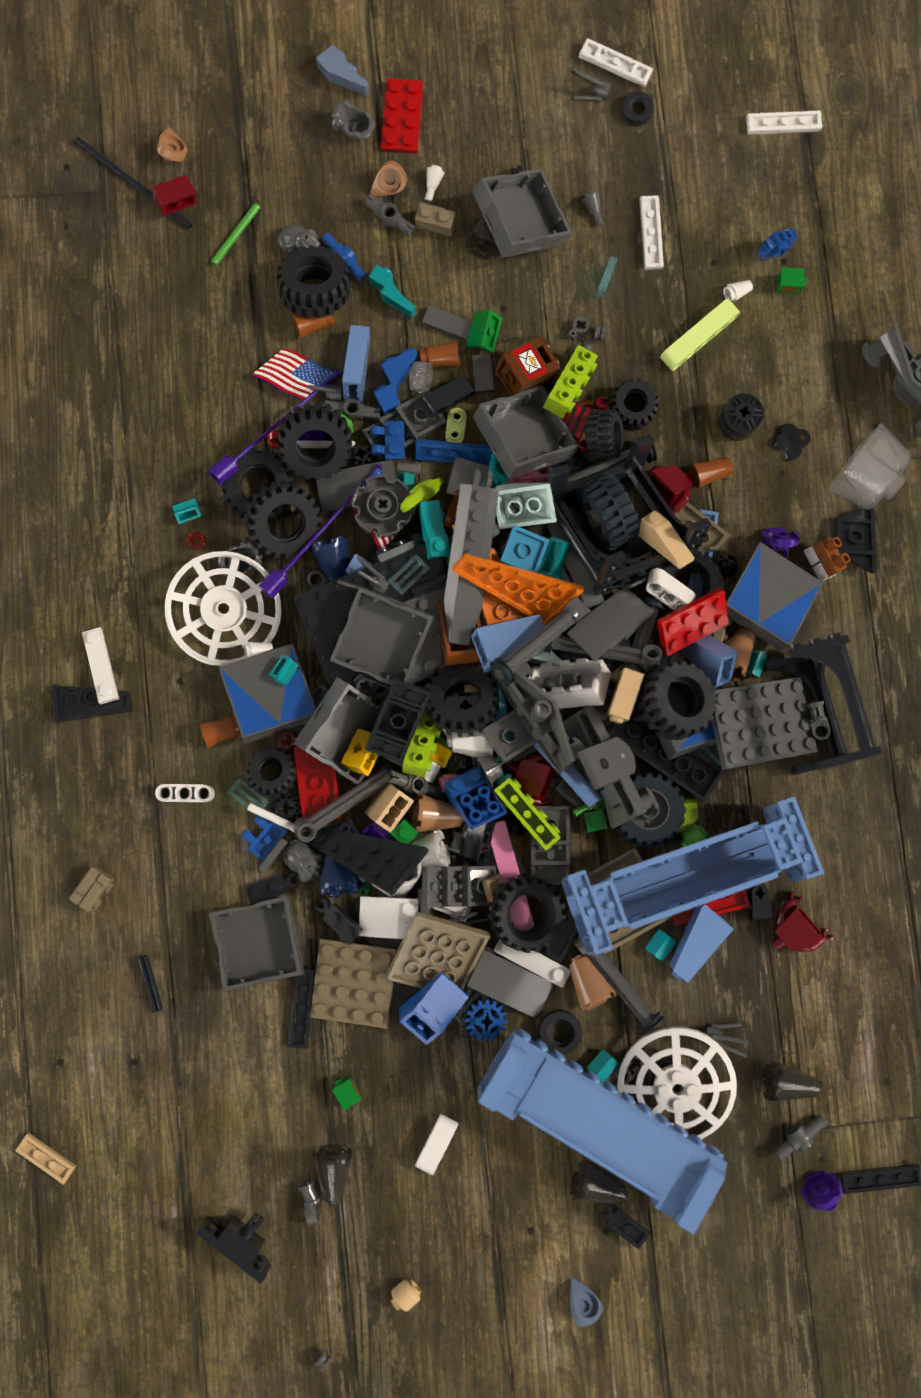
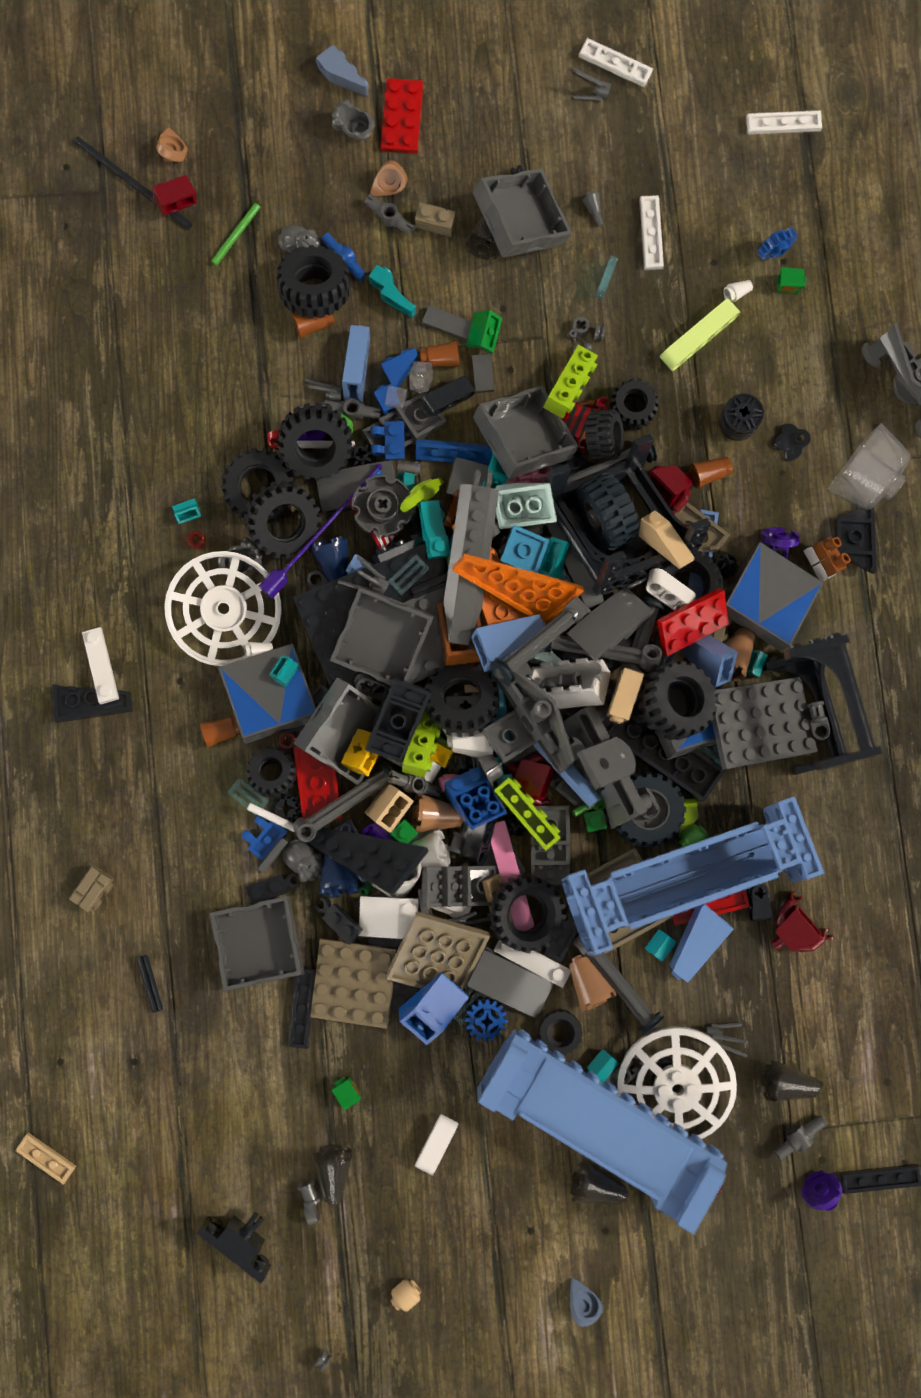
(176, 789): white beam -> none
(291, 375): flag -> none
(396, 397): none -> clear tile
(434, 176): white cone -> none
(456, 426): yellowish green plate -> none
(527, 366): reddish brown container -> none
(625, 1226): black plate -> none
(637, 97): black tyre -> none

